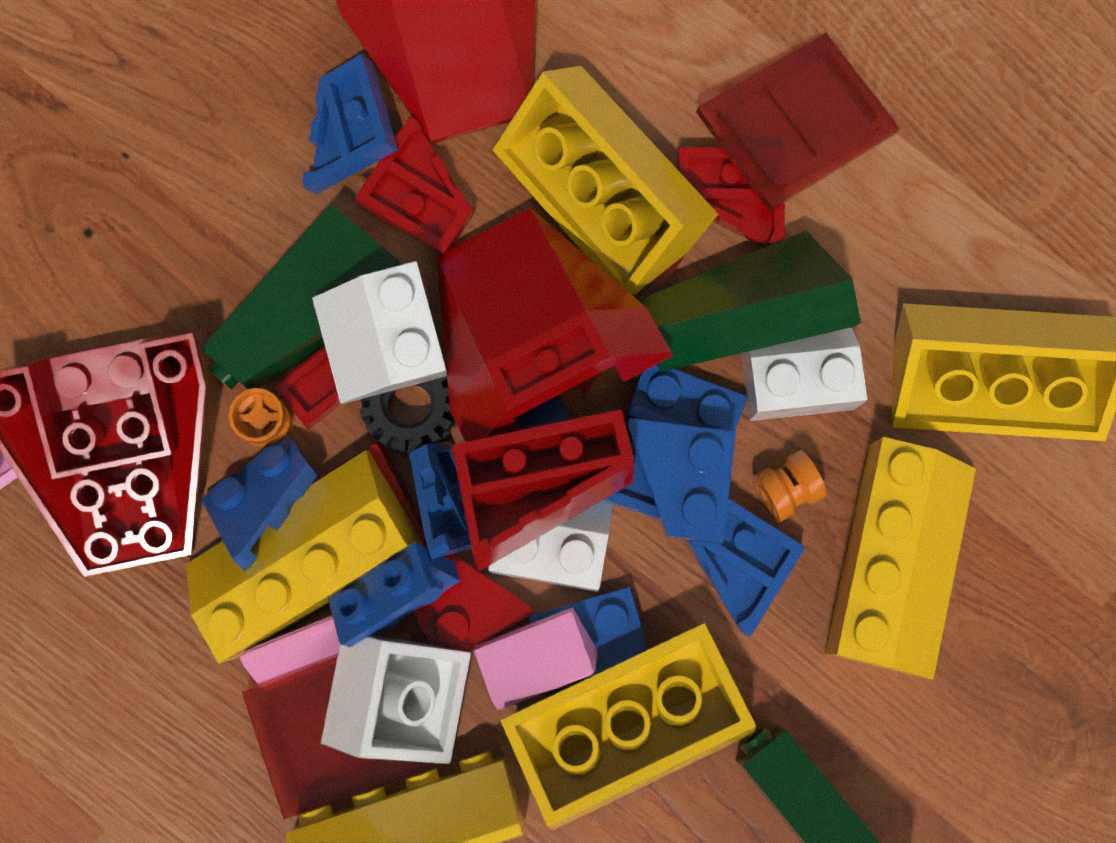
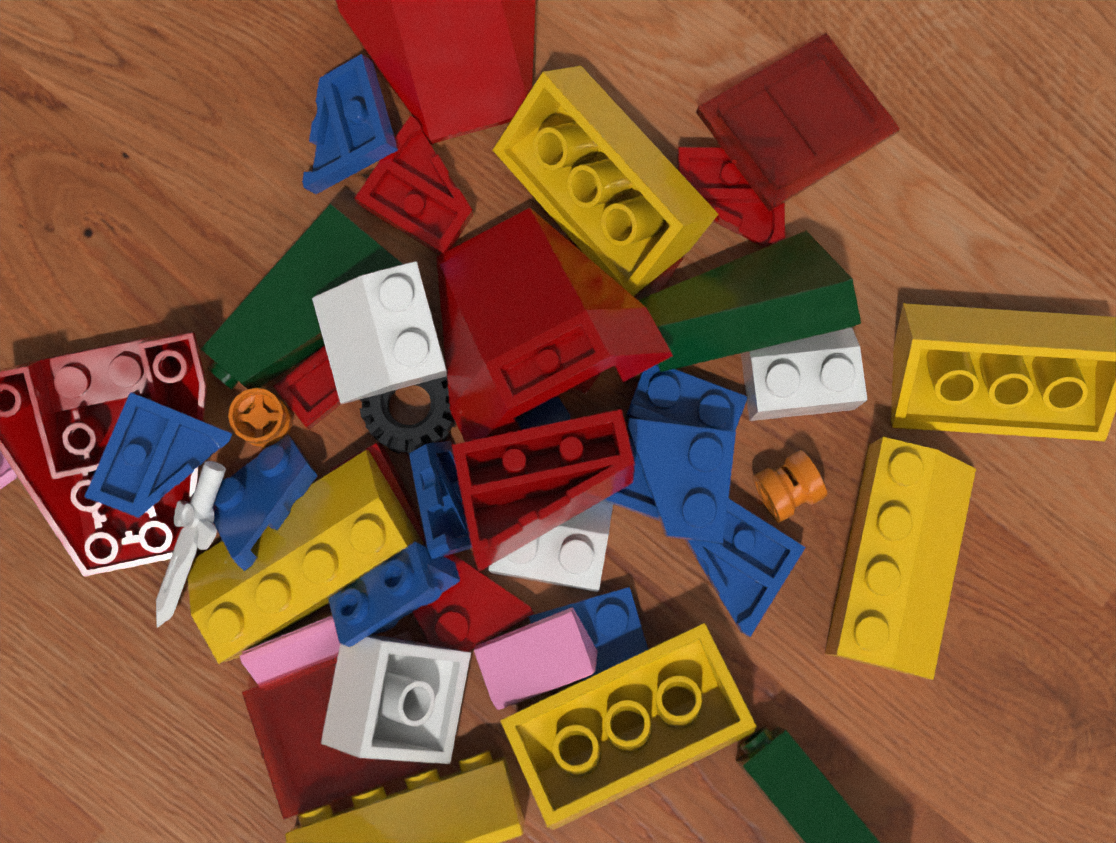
(150, 455): none -> blue wing
(197, 532): none -> white sword

